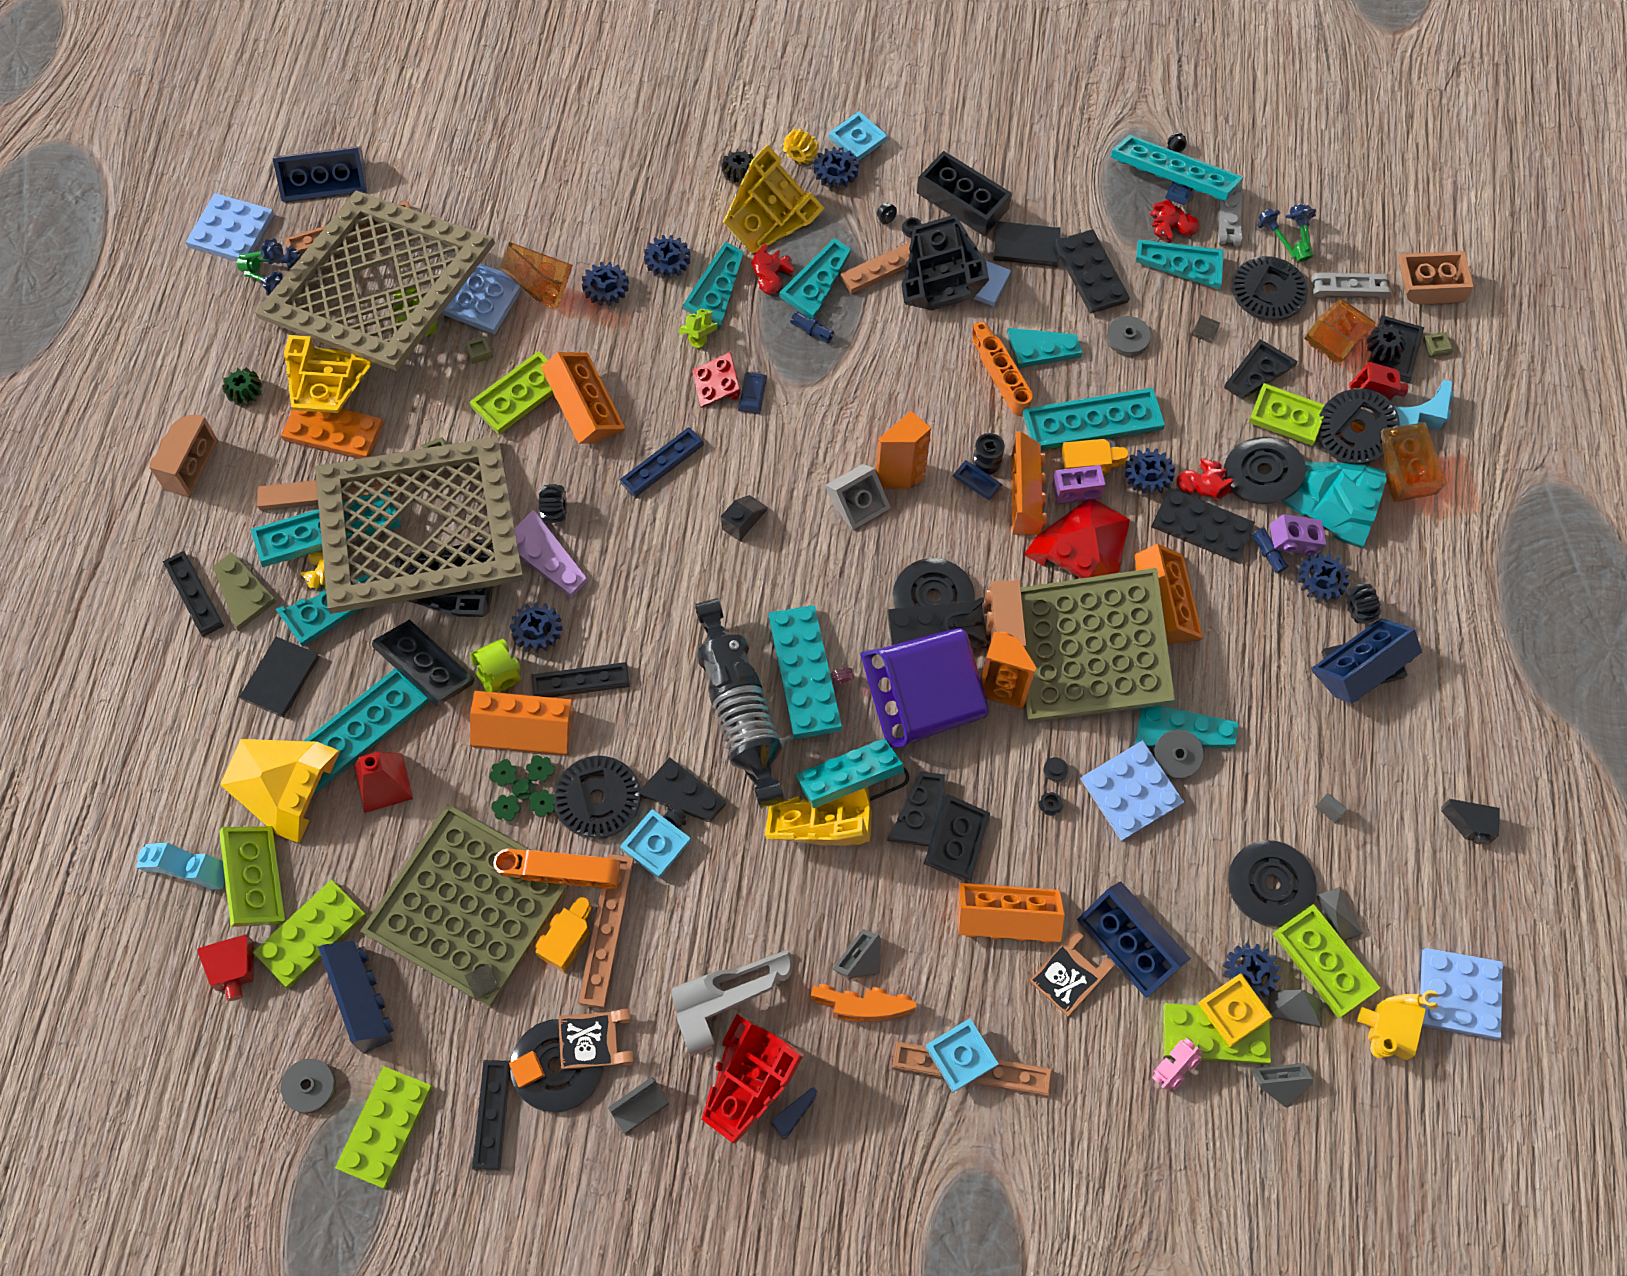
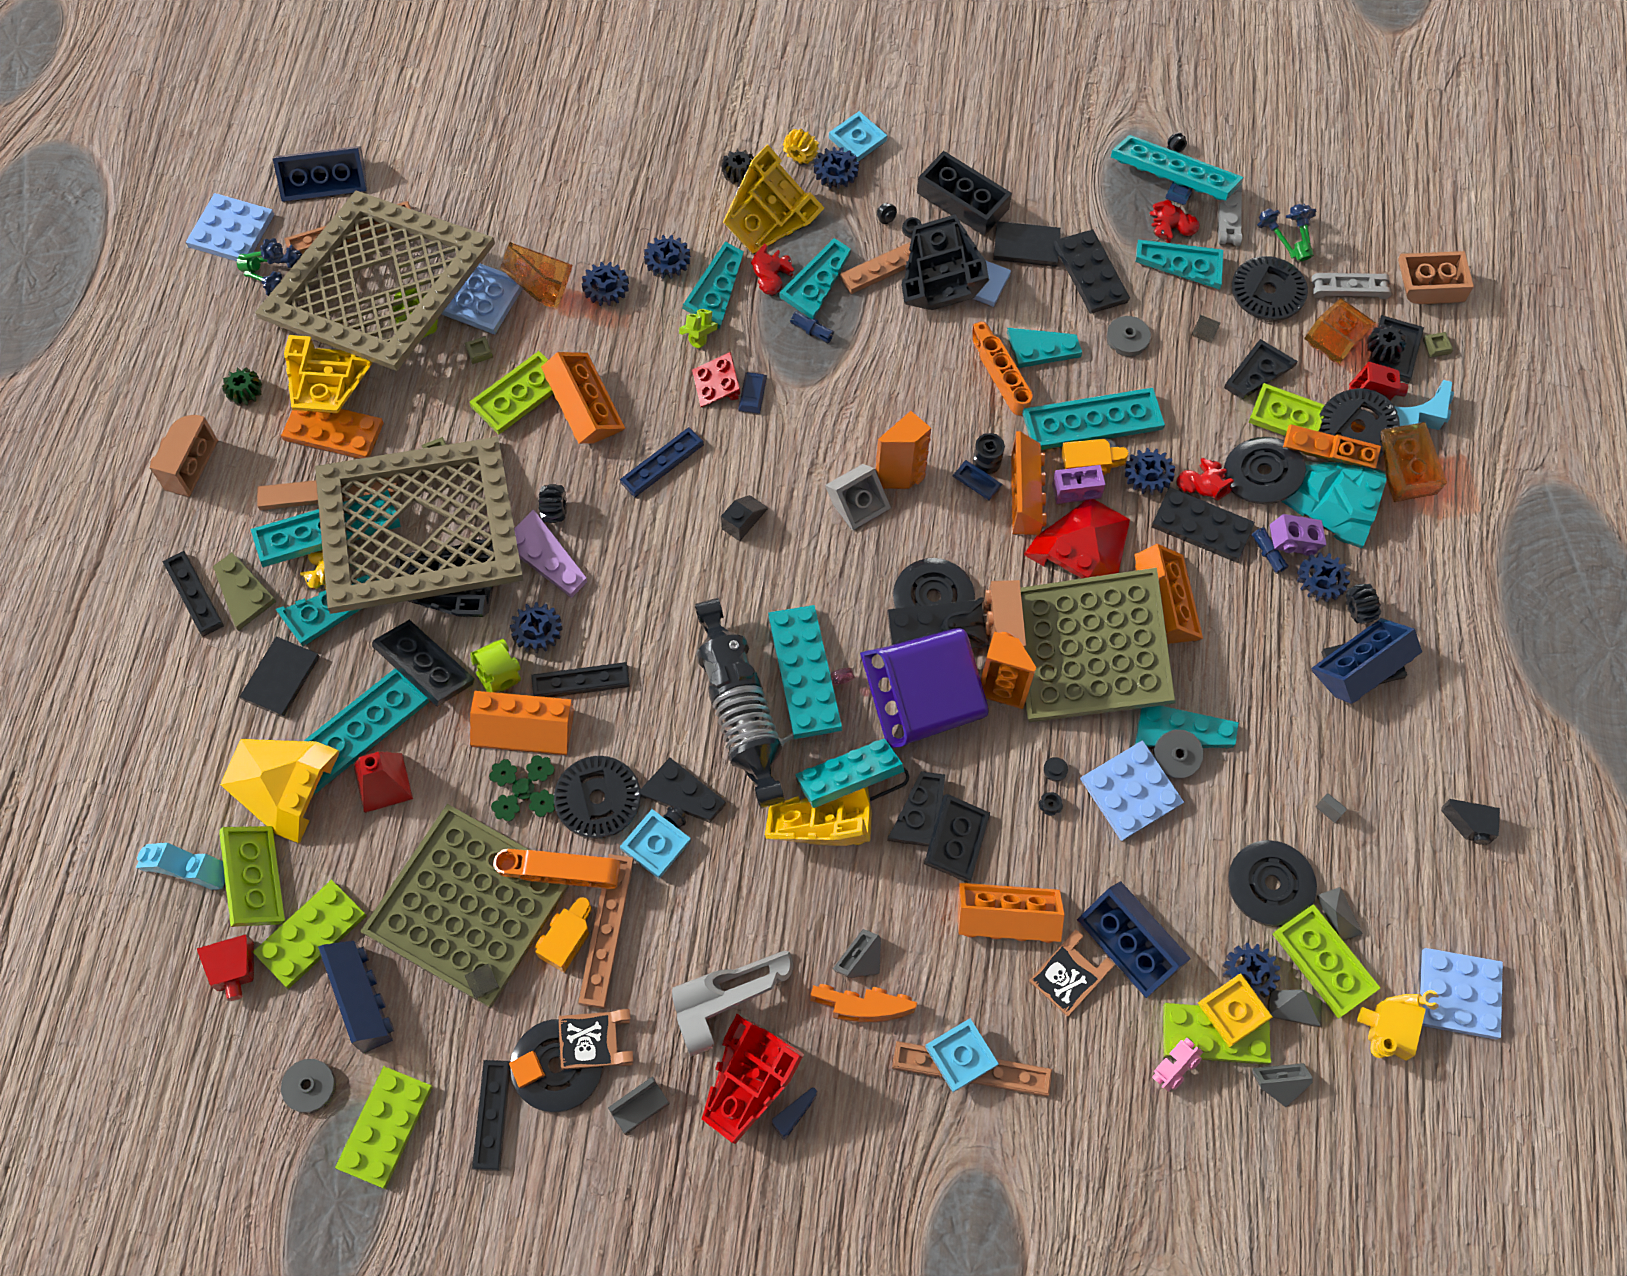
(1332, 447): none -> orange slope

